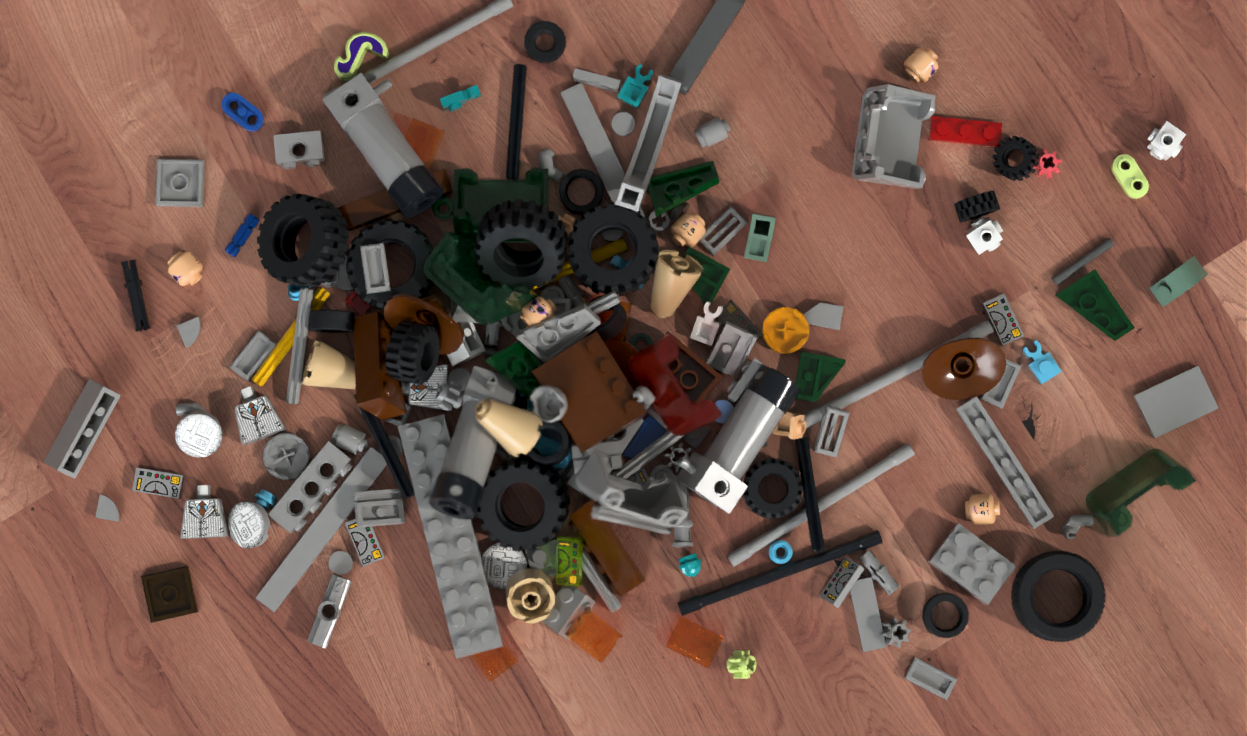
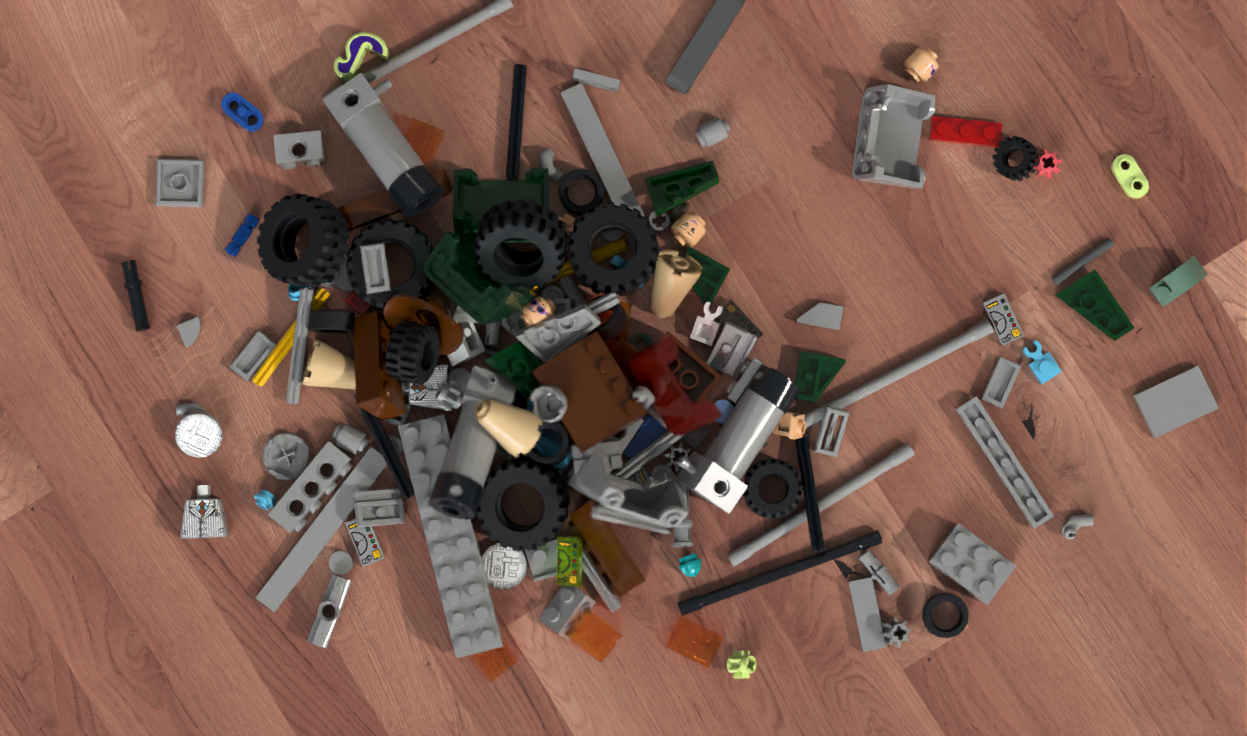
(82, 428): light grey brick -> none
(107, 509): light grey tile -> none
(157, 483): light grey tile -> none
(169, 594): dark brown tile -> none
(185, 268): light nougat head -> none
(248, 524): tile -> none
(257, 417): torso -> none
(436, 208): dark green plate -> none
(454, 101): teal plate -> none
(530, 608): tan brick -> none
(545, 27): black tyre -> none
(623, 124): light grey tile -> none
(634, 89): teal plate -> none
(649, 143): light grey arch -> none
(707, 245): light grey tile -> none
(759, 236): sand green brick -> none
(785, 330): light orange tile -> none
(788, 552): medium azure plate -> none
(841, 582): light grey tile -> none
(930, 678): light grey tile -> none
(964, 368): reddish brown hat -> none
(976, 206): black tyre -> none
(982, 509): light nougat head -> none
(983, 243): white brick -> none
(1091, 586): black tyre -> none
(1110, 498): clear green windscreen -> none
(1168, 134): white brick -> none

